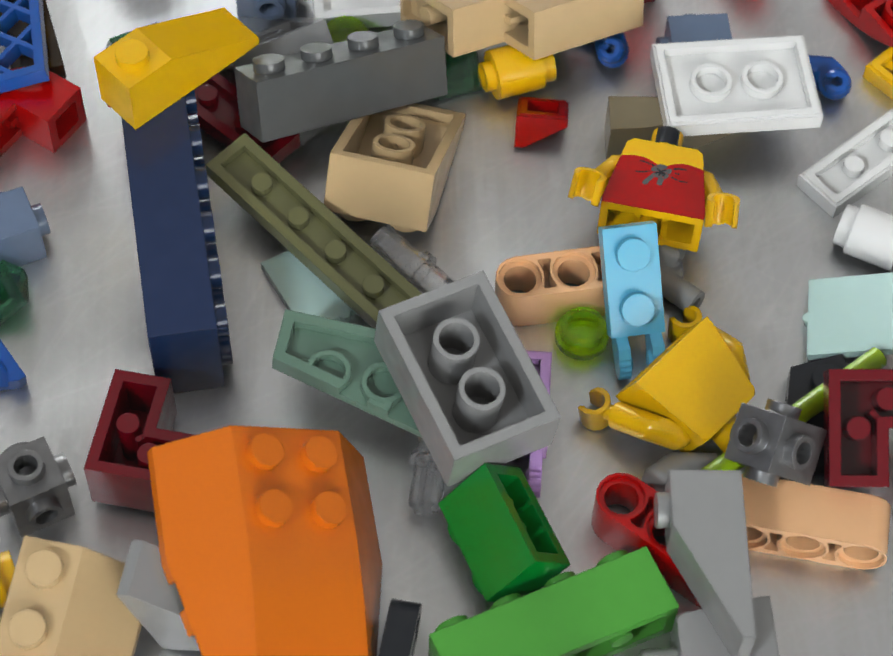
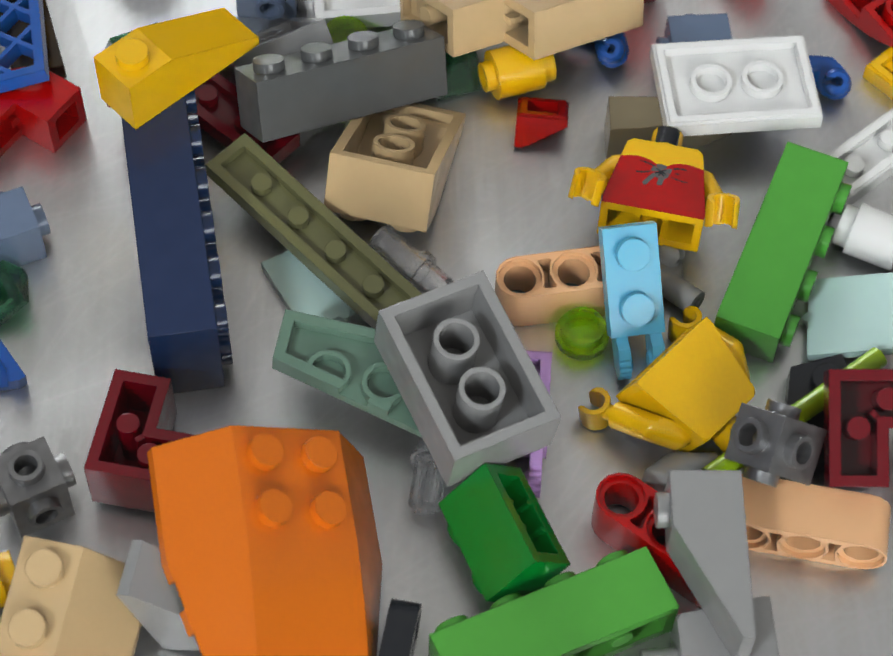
(781, 250): none -> bright green brick

